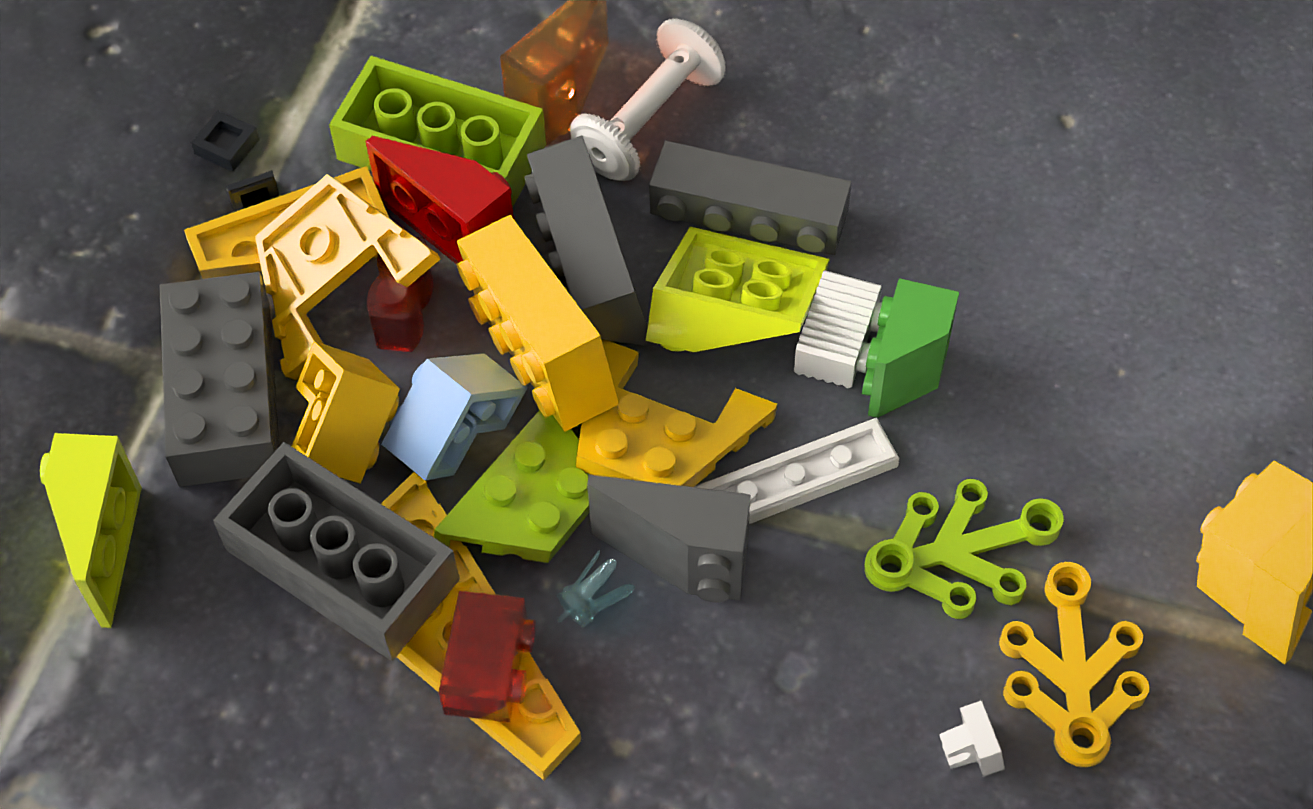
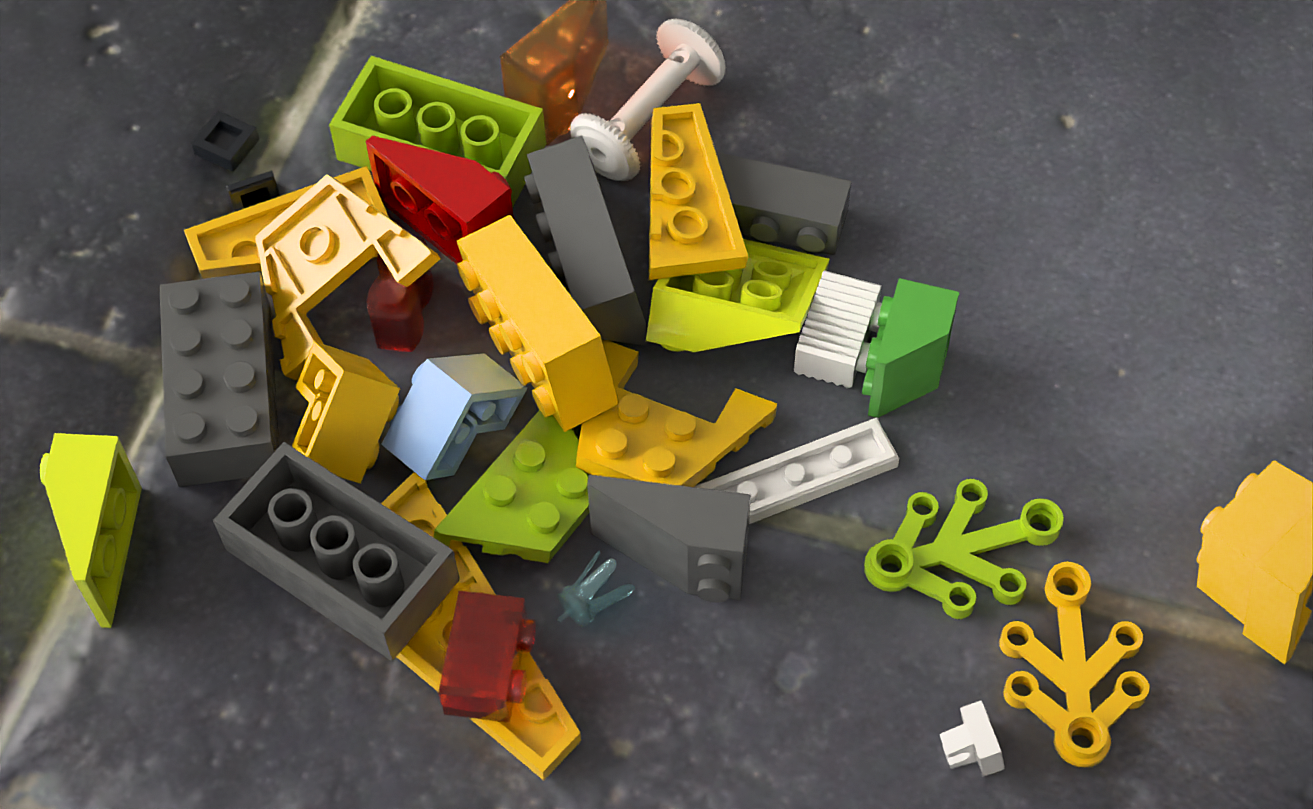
(689, 202): none -> yellow wing

